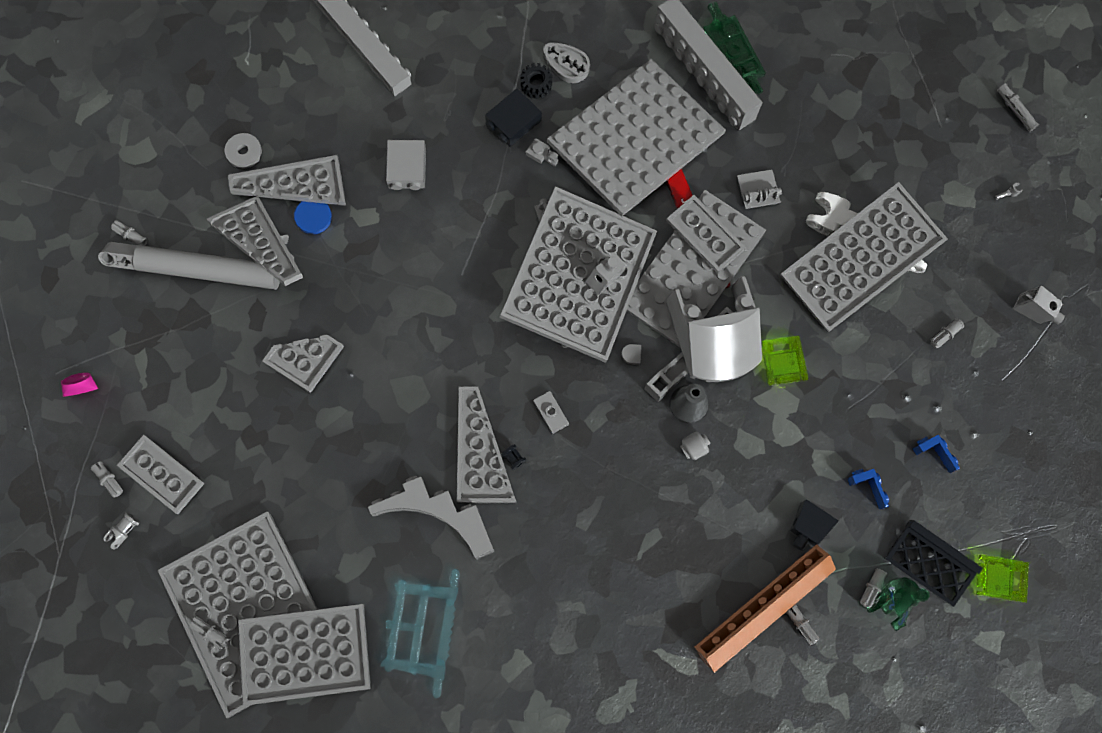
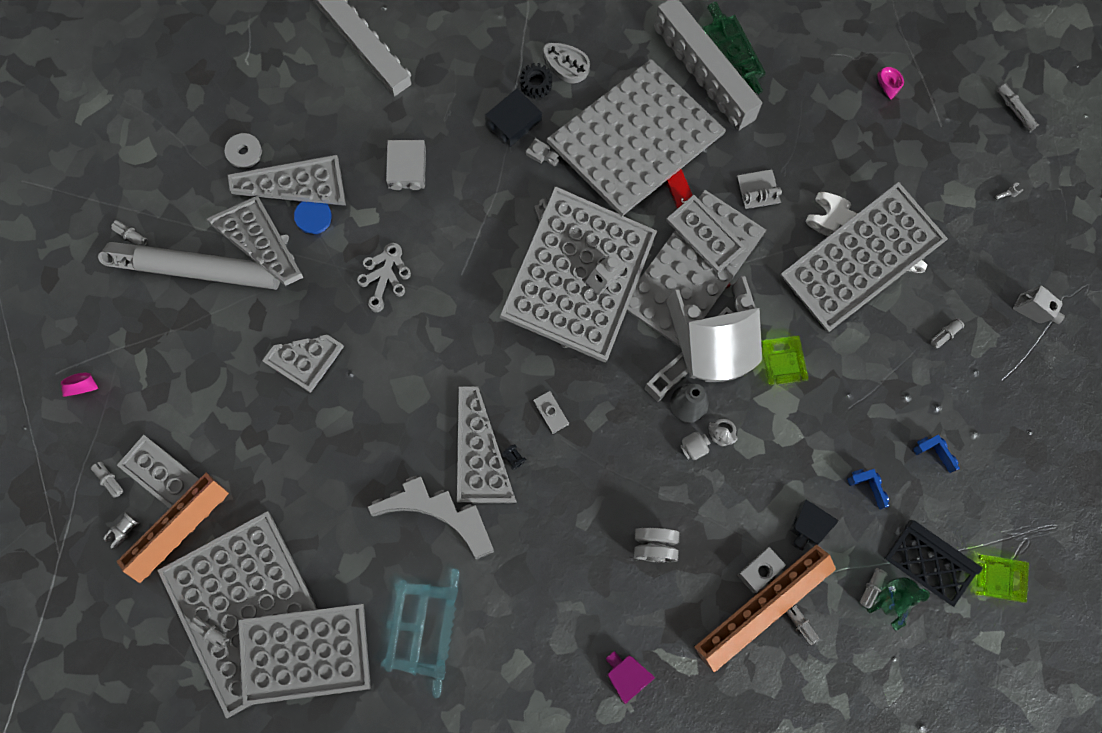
(172, 528): none -> nougat brick
(384, 273): none -> light grey plant
(627, 676): none -> magenta torso
(631, 354): light grey tile -> none
(657, 545): none -> light grey wheel
(721, 434): none -> light grey piece
(770, 562): none -> light grey brick
(890, 81): none -> dark pink piece

